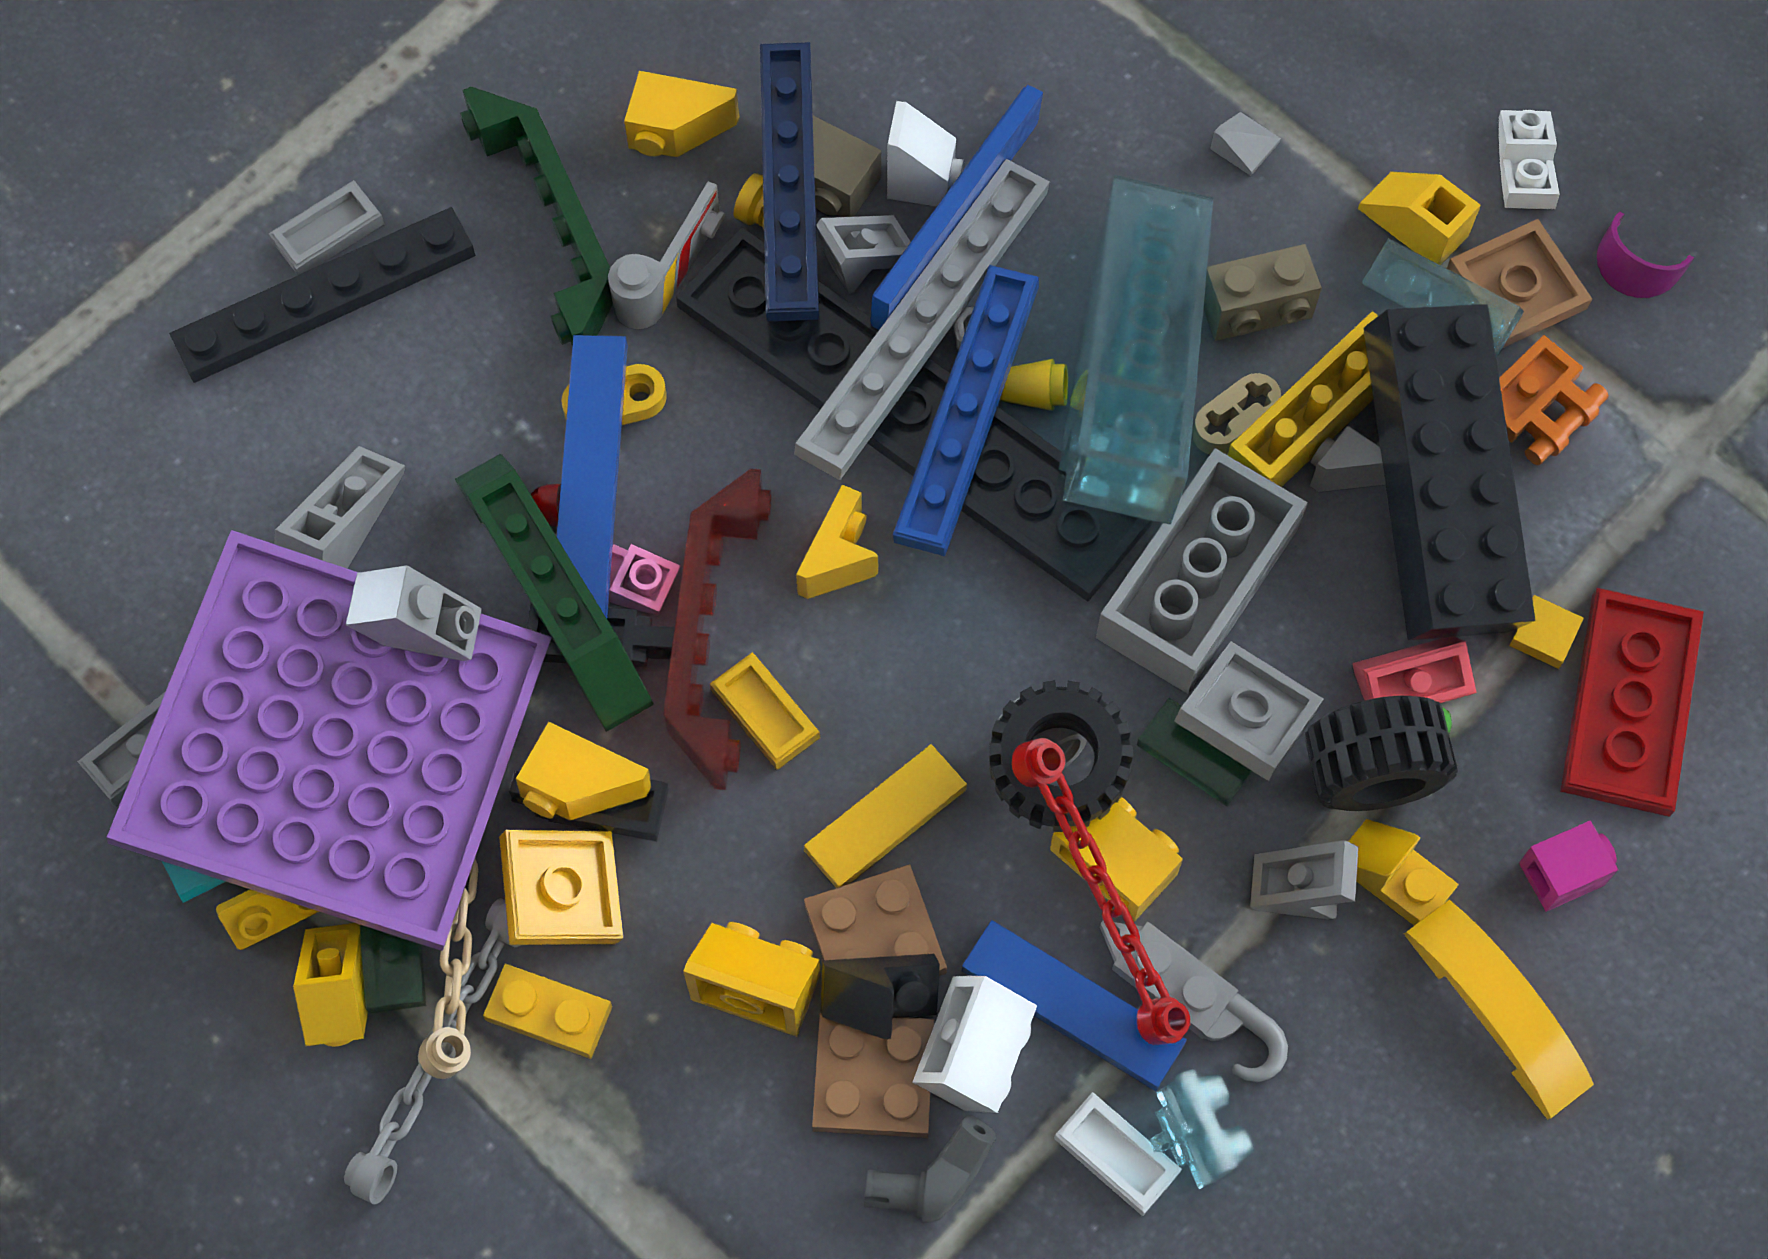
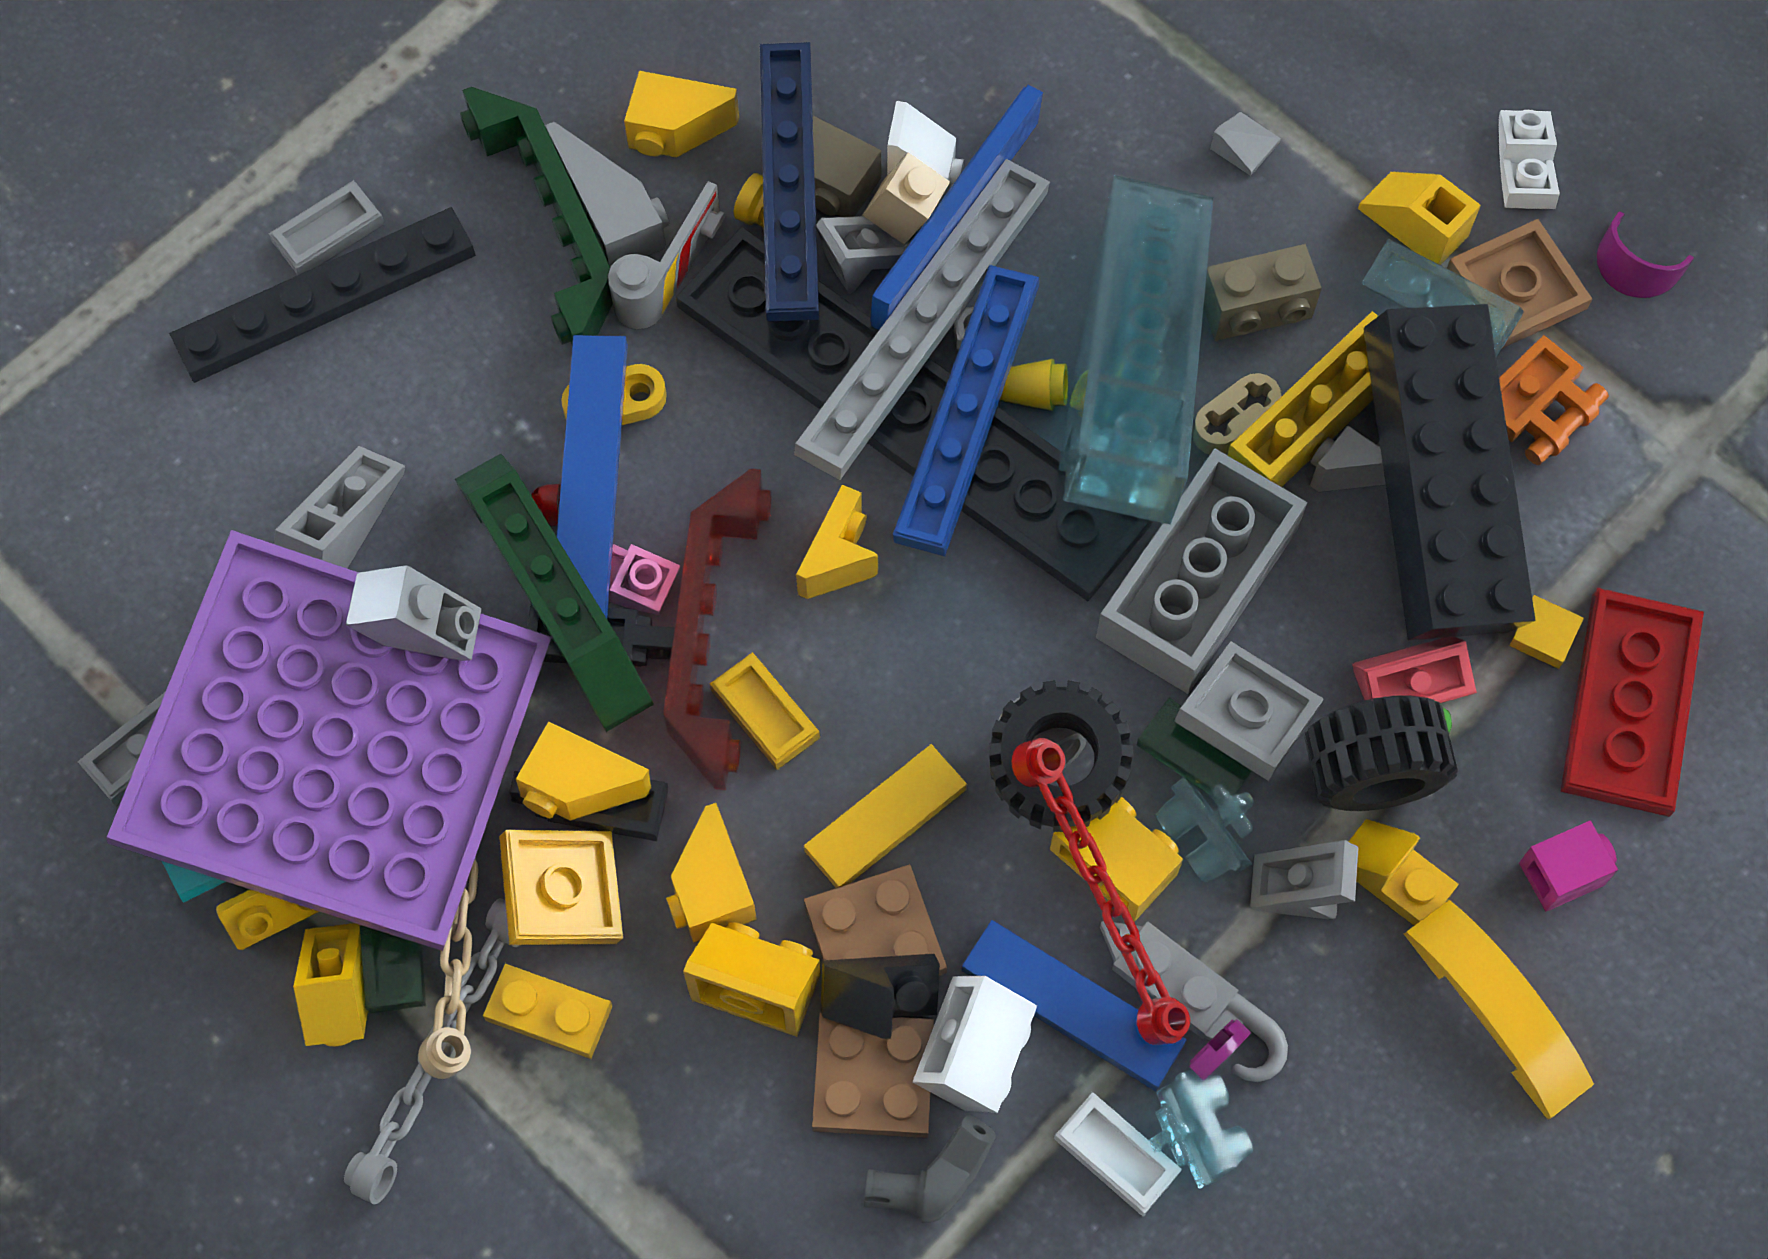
(611, 198): none -> light grey slope
(709, 880): none -> yellow slope
(906, 198): none -> tan brick
(1191, 809): none -> clear light blue hips
(1219, 1048): none -> magenta tile

